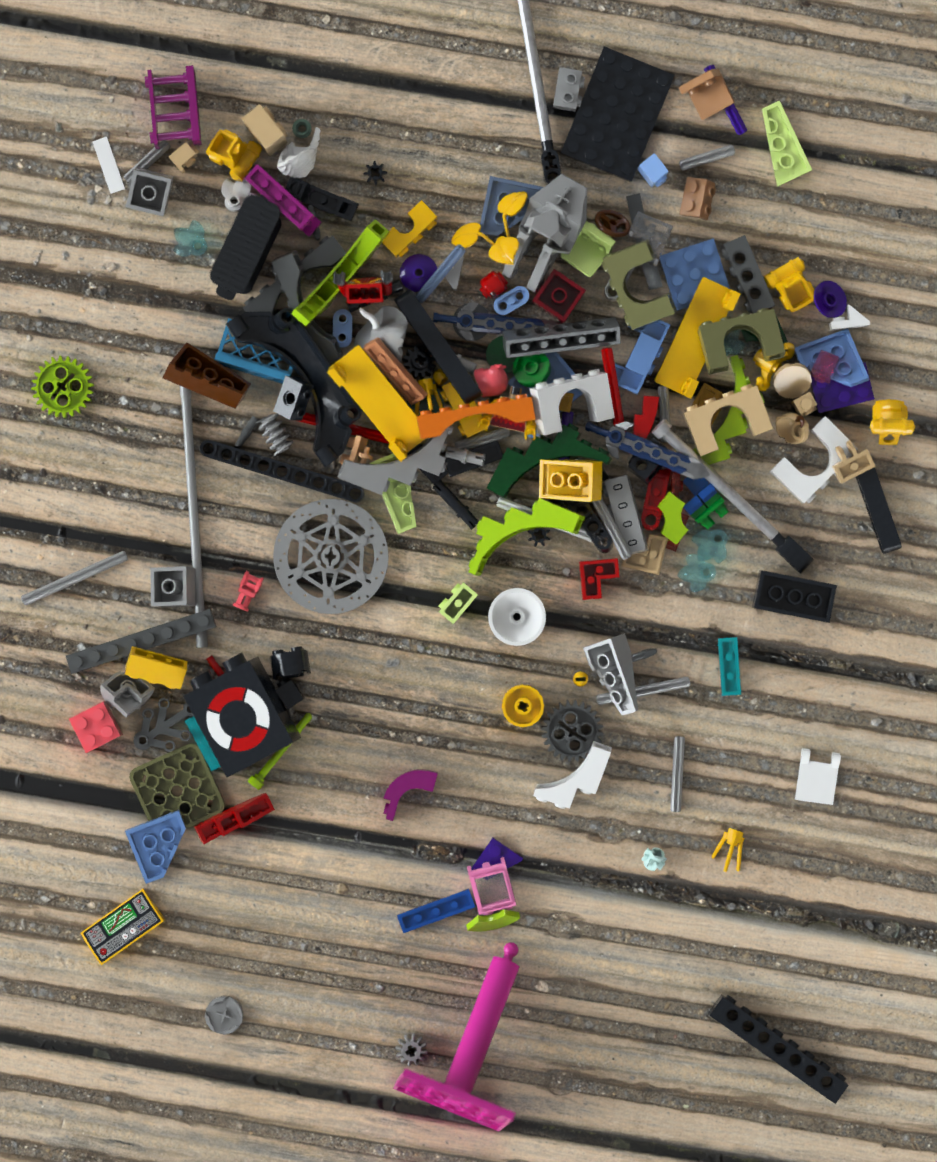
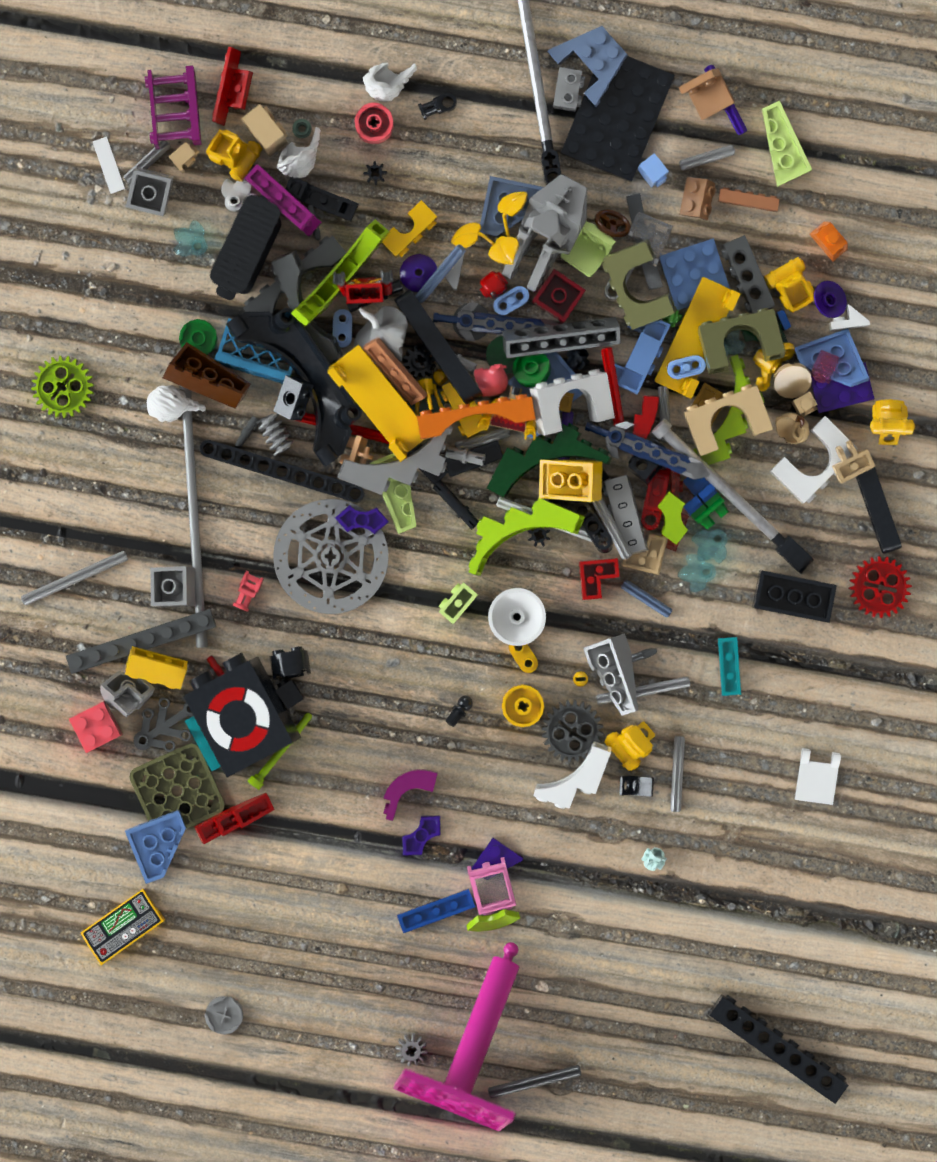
(169, 403): none -> white hair
(200, 335): none -> green tile
(233, 87): none -> red bracket
(371, 520): none -> dark purple tile
(376, 112): none -> coral brick
(384, 84): none -> white hair
(428, 828): none -> dark purple tile
(436, 106): none -> black connector
(464, 704): none -> black axle
(523, 655): none -> yellow plate
(534, 1081): none -> dark grey axle
(577, 358): none -> black gear
(598, 53): none -> sand blue wing
(631, 745): none -> yellow piece
(637, 786): none -> bracket
(646, 598): none -> sand blue axle
(673, 319): none -> bright green plant
(686, 368): none -> light blue plate
(734, 838): yellow plant -> none
(748, 199): none -> nougat piece
(783, 320): none -> blue tile
(830, 240): none -> orange torso
(876, 603): none -> red gear

